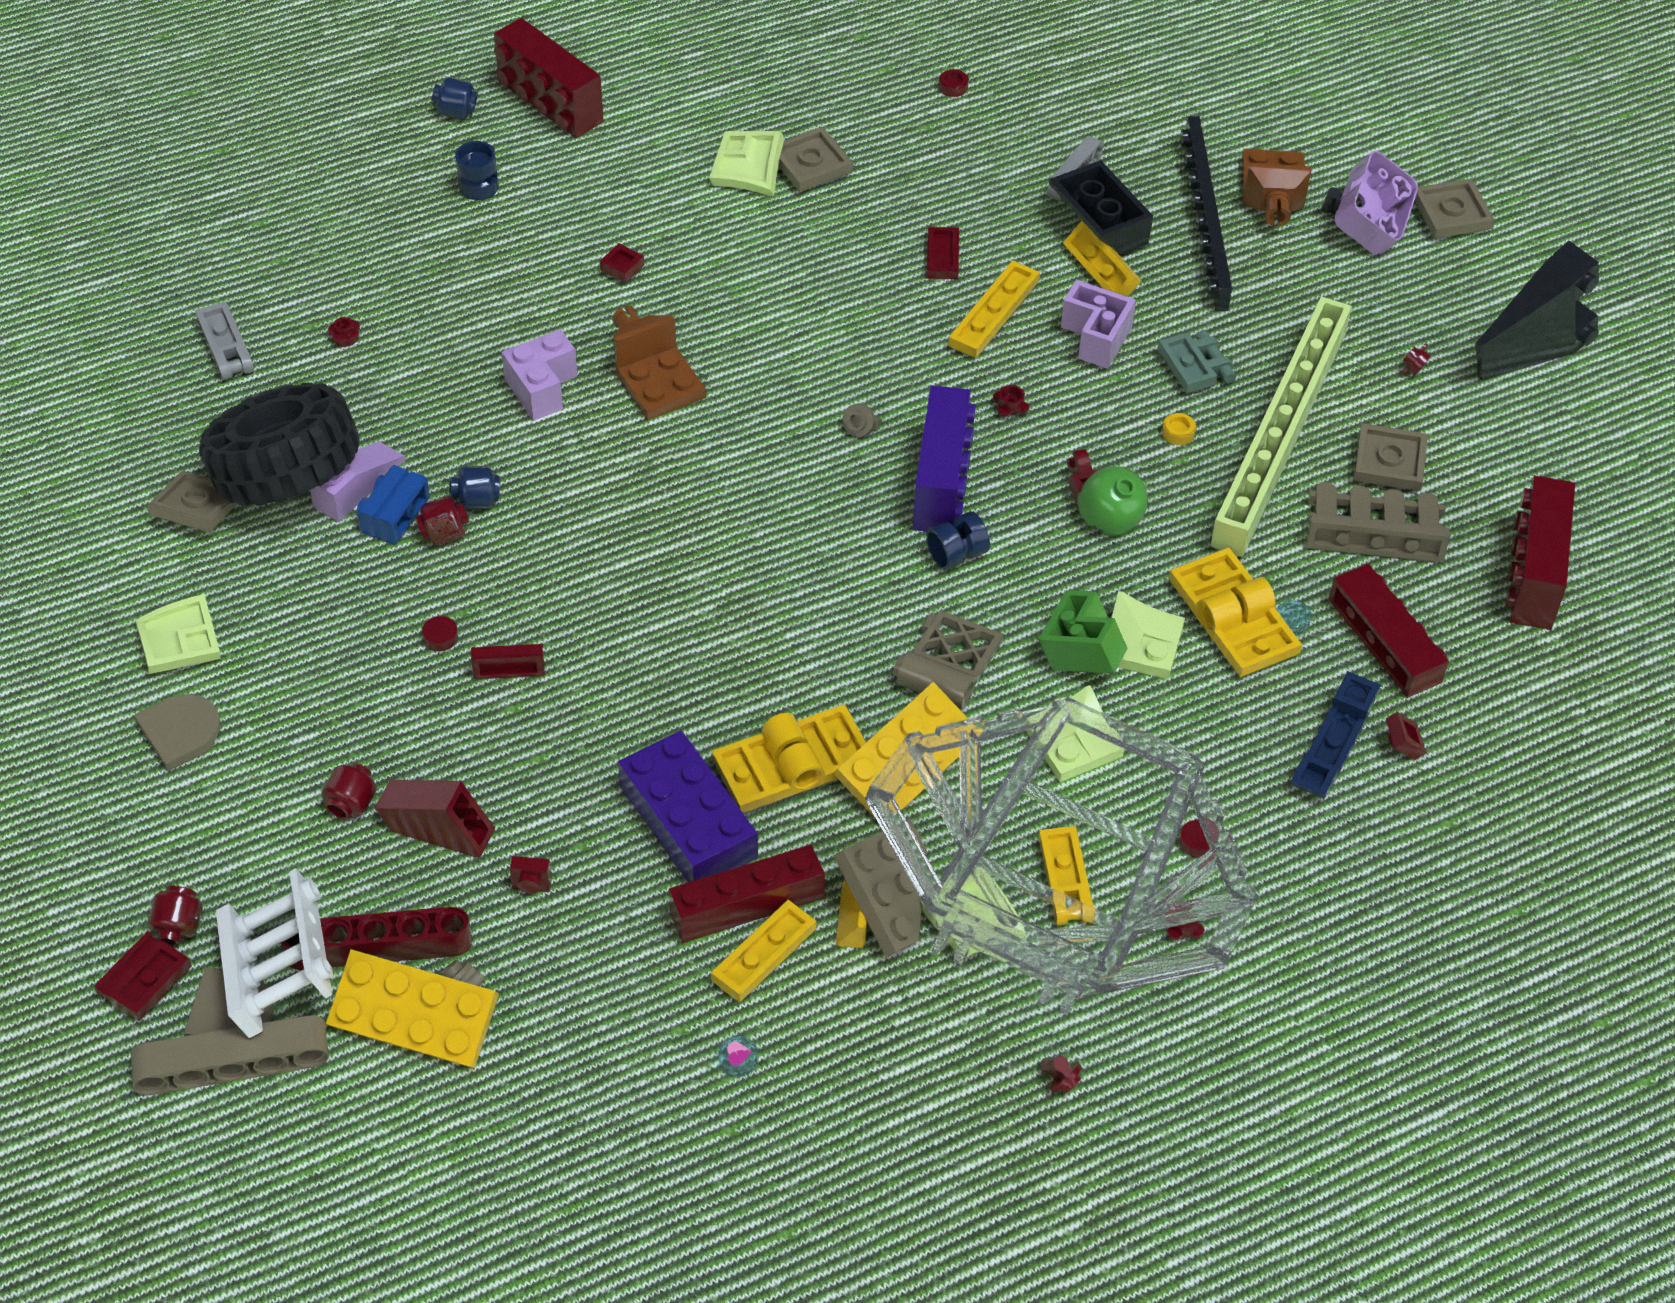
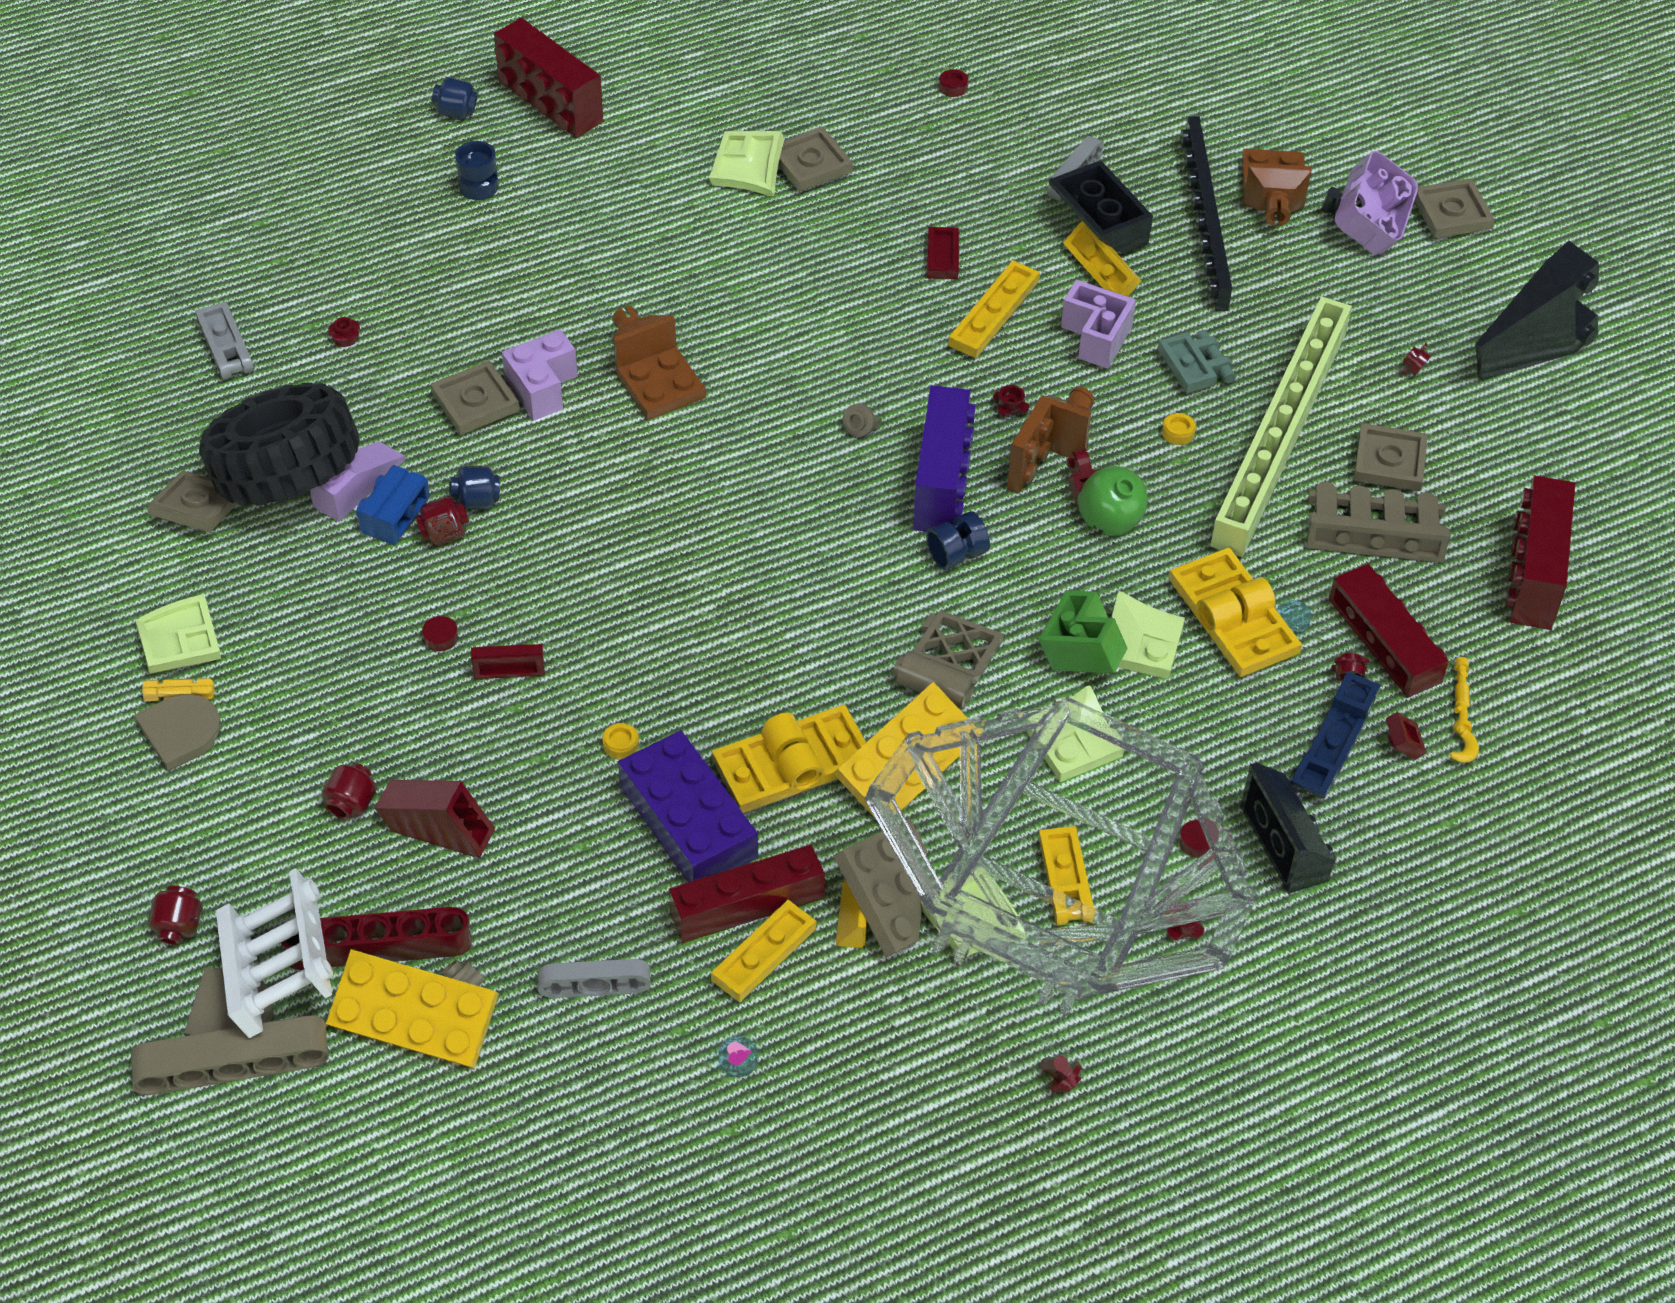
(143, 976): dark red plate -> none
(153, 690): none -> yellow axle
(474, 397): none -> dark tan plate
(530, 874): dark red plate -> none
(594, 978): none -> light grey beam
(620, 740): none -> yellow tile
(622, 262): dark red plate -> none
(1051, 426): none -> dark orange plate
(1286, 829): none -> black slope
(1350, 662): none -> dark red plate
(1462, 725): none -> yellow piece

